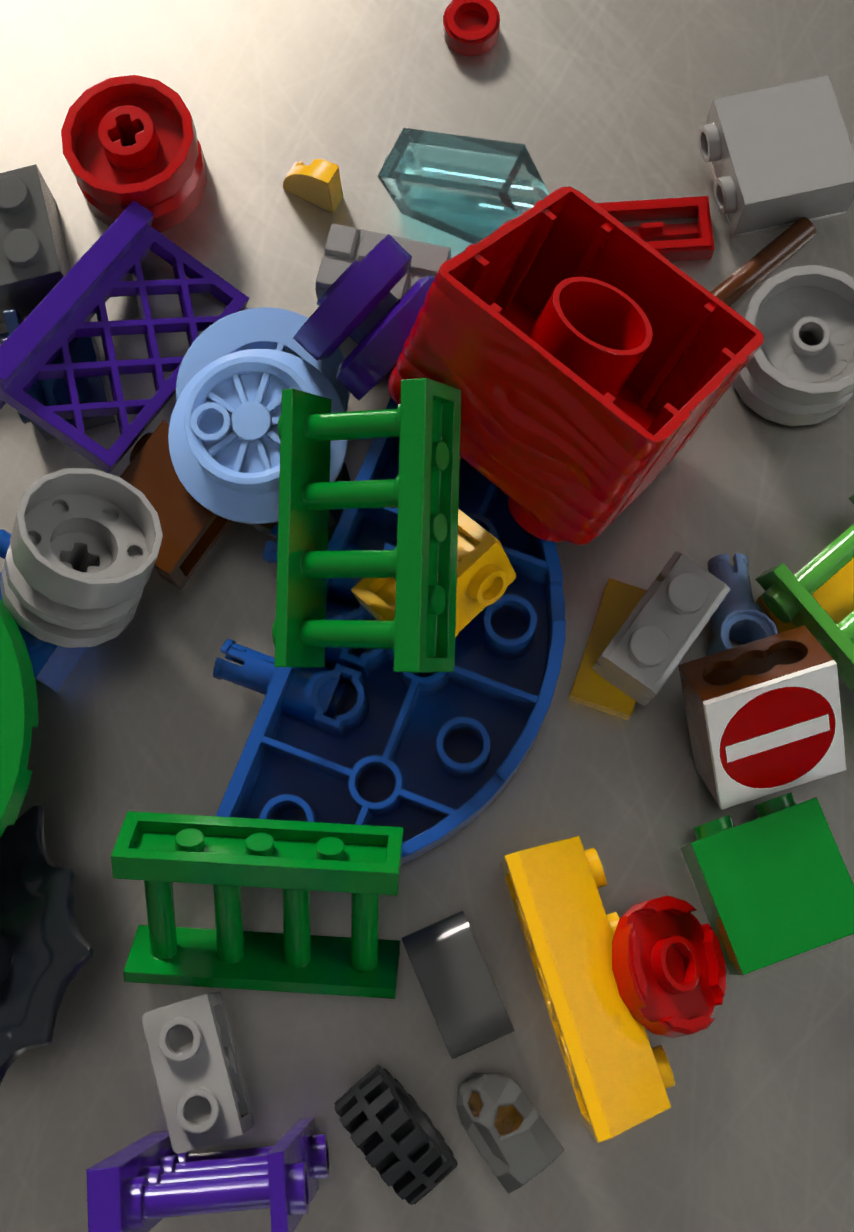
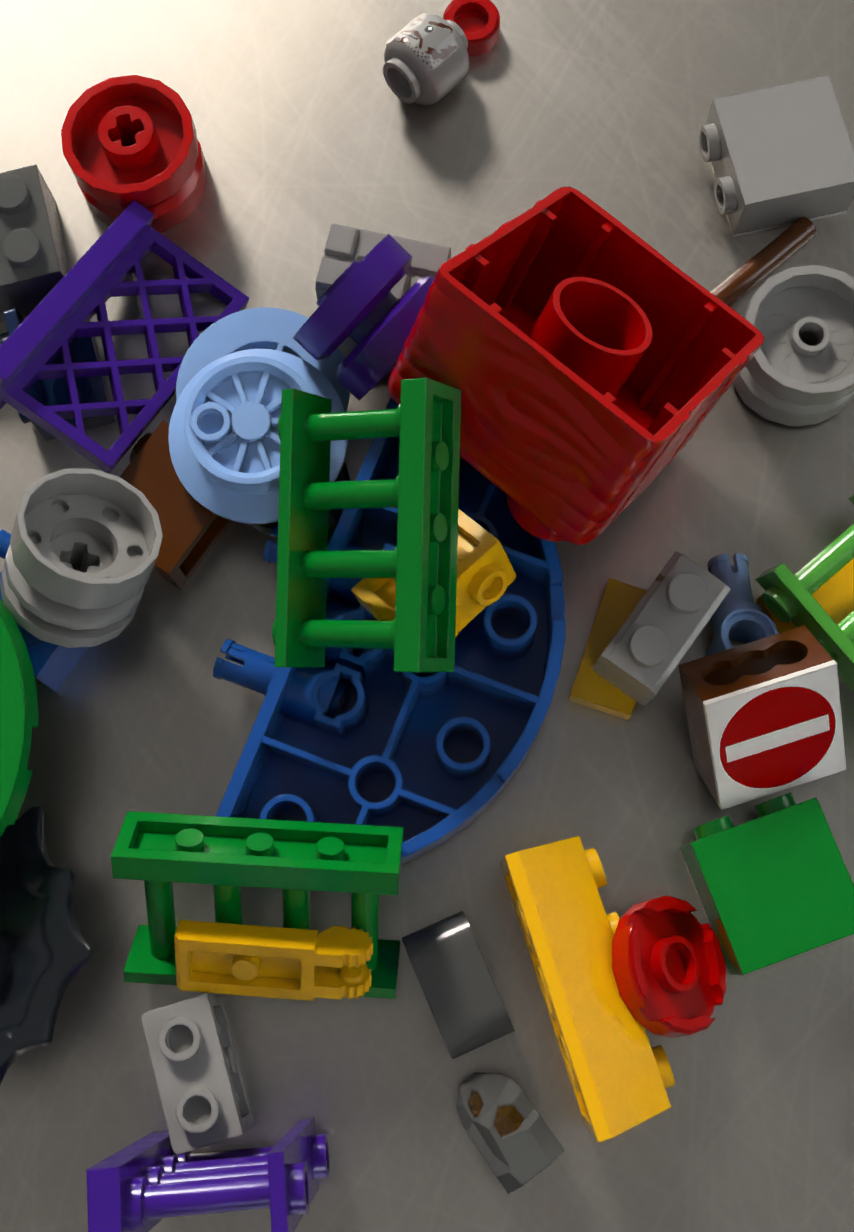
(272, 960): none -> yellow hinge
(316, 183): yellow tile -> none
(395, 1135): black tyre -> none
(426, 59): none -> light grey head
(460, 181): clear light blue slope -> none
(672, 241): red tile -> none

